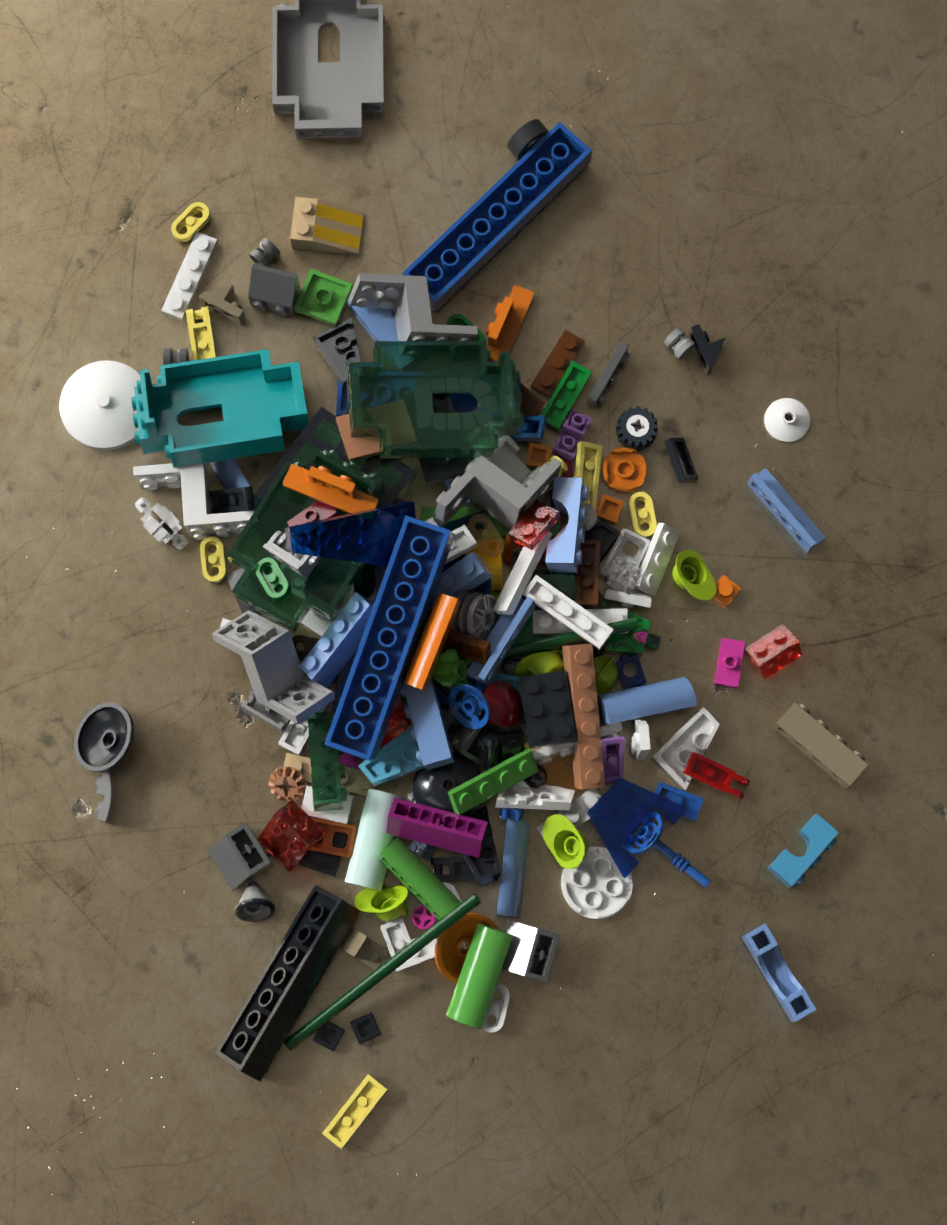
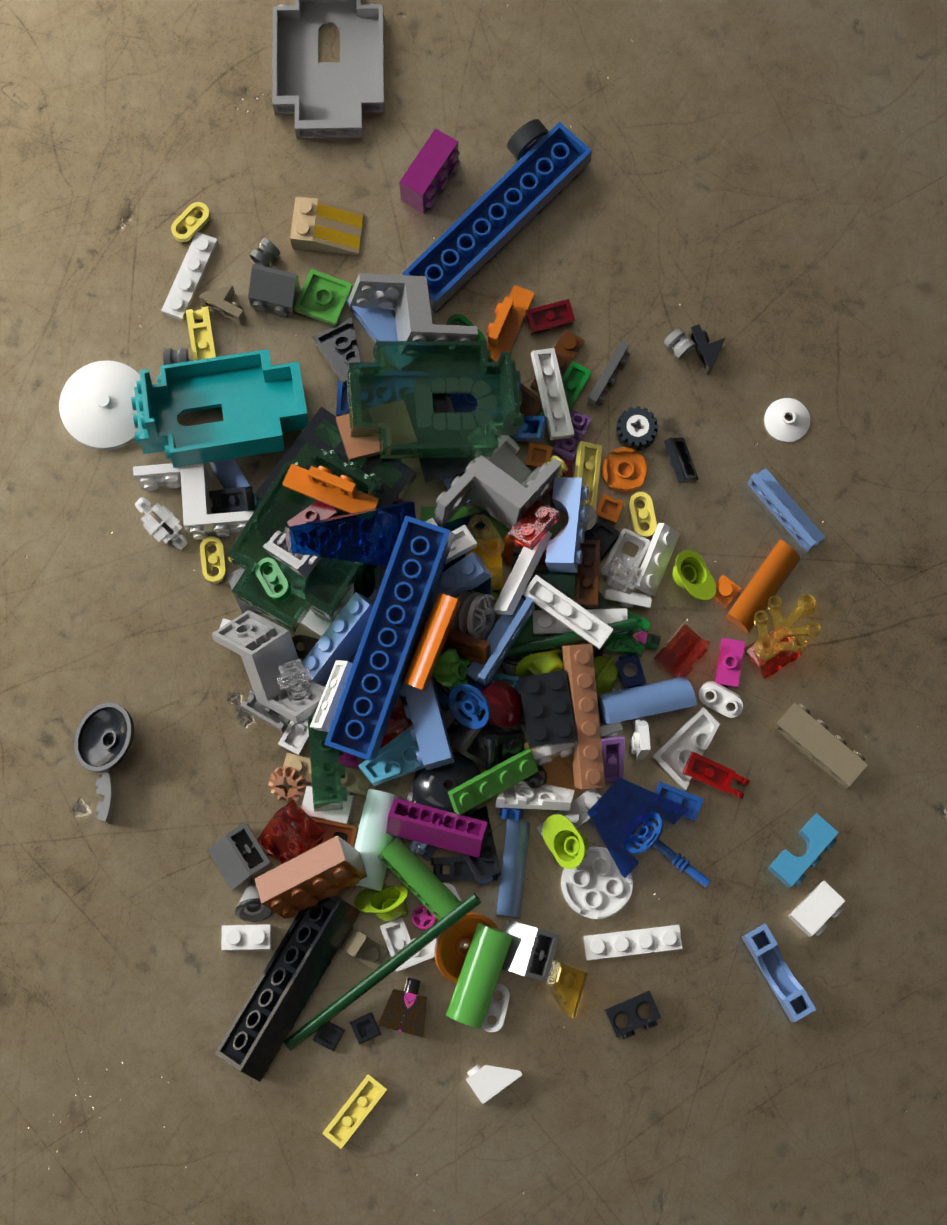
(247, 937): none -> white brick
(294, 679): none -> clear brick
(310, 877): none -> brick
(331, 696): none -> white plate
(405, 1010): none -> dark brown torso
(429, 171): none -> magenta brick
(490, 1080): none -> white slope
(550, 316): none -> dark red plate
(552, 393): none -> white plate
(566, 986): none -> clear yellow wing
(630, 1009): none -> black brick
(632, 942): none -> white plate
(681, 652): none -> clear red bracket
(722, 698): none -> white plate
(763, 585): none -> orange brick
(784, 628): none -> clear yellow plant
(817, 909): none -> white brick

